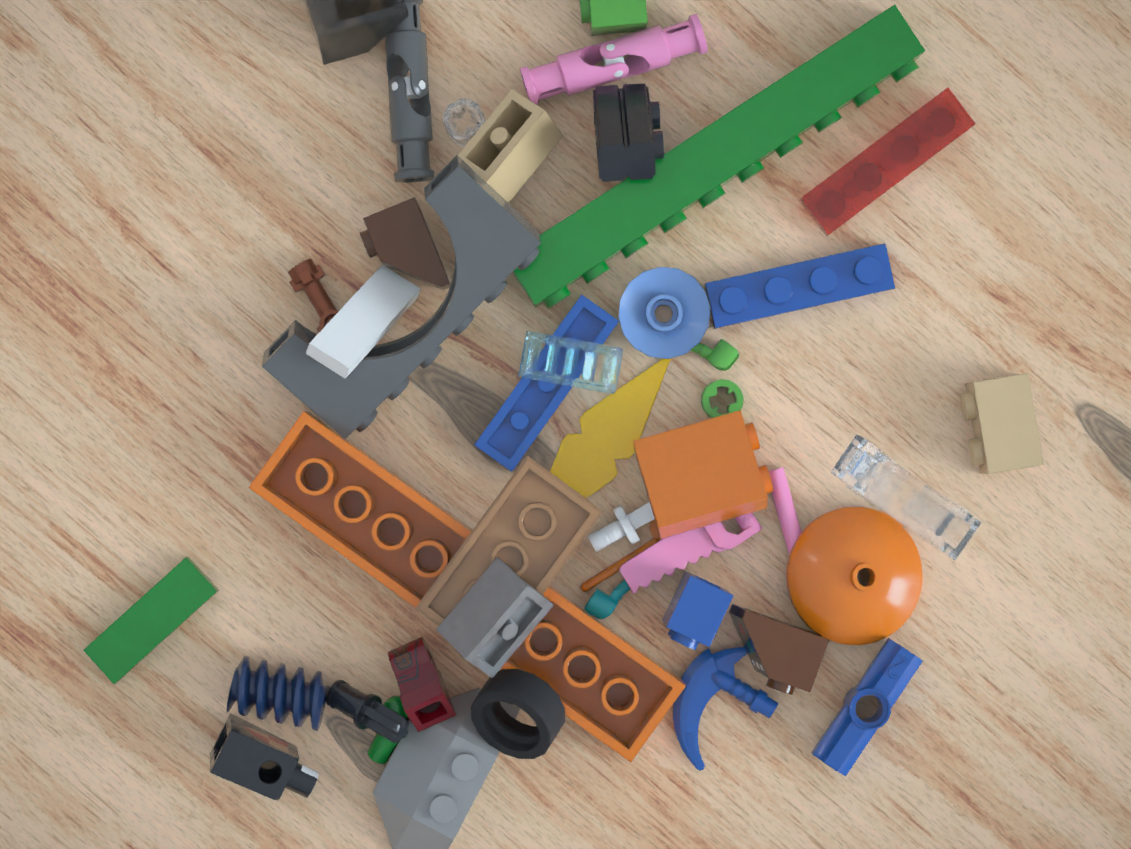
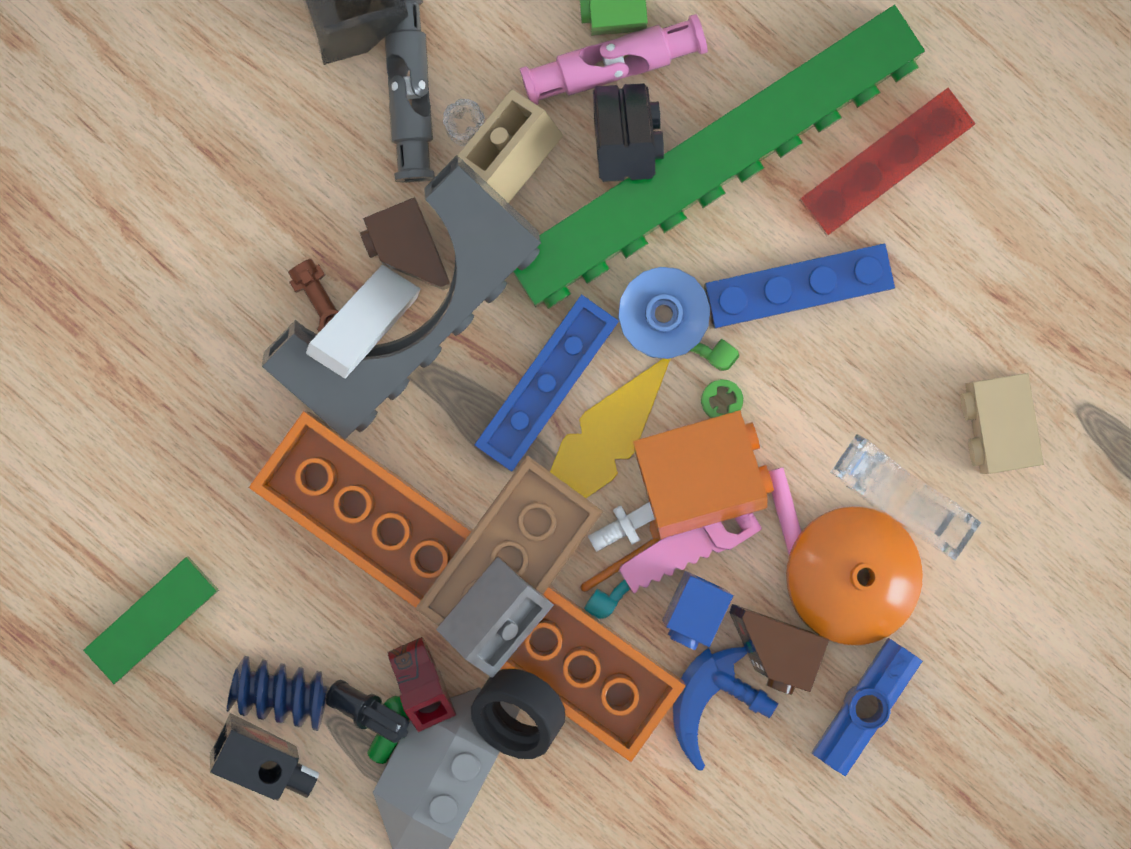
(609, 371): clear light blue slope -> none

